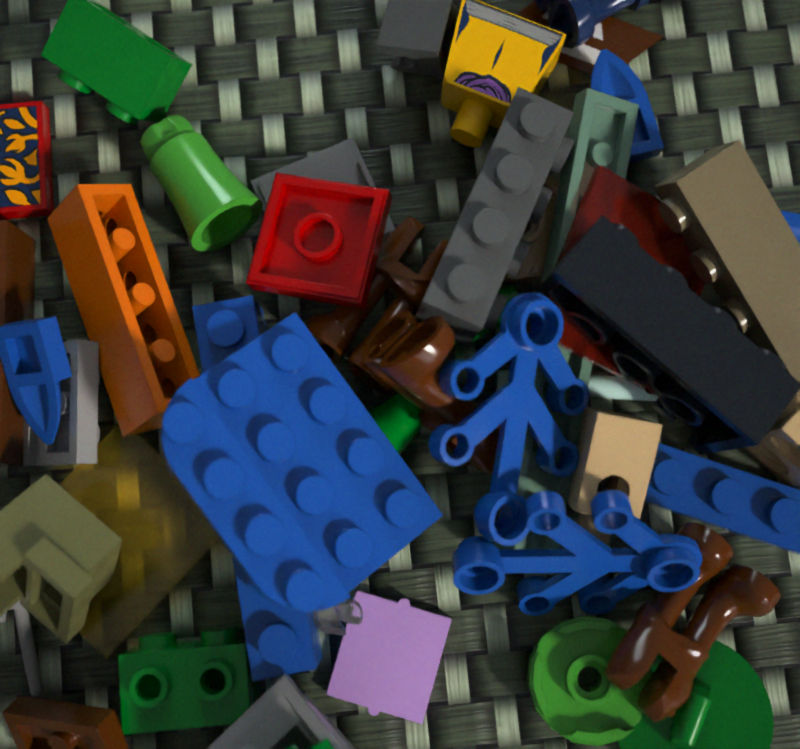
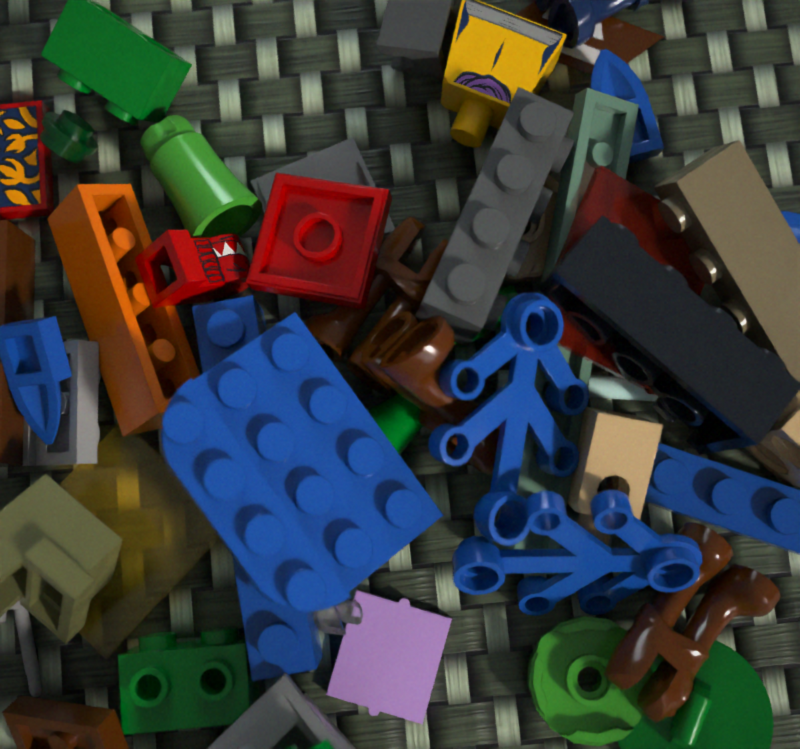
(68, 135): none -> dark green plate
(203, 268): none -> red leg

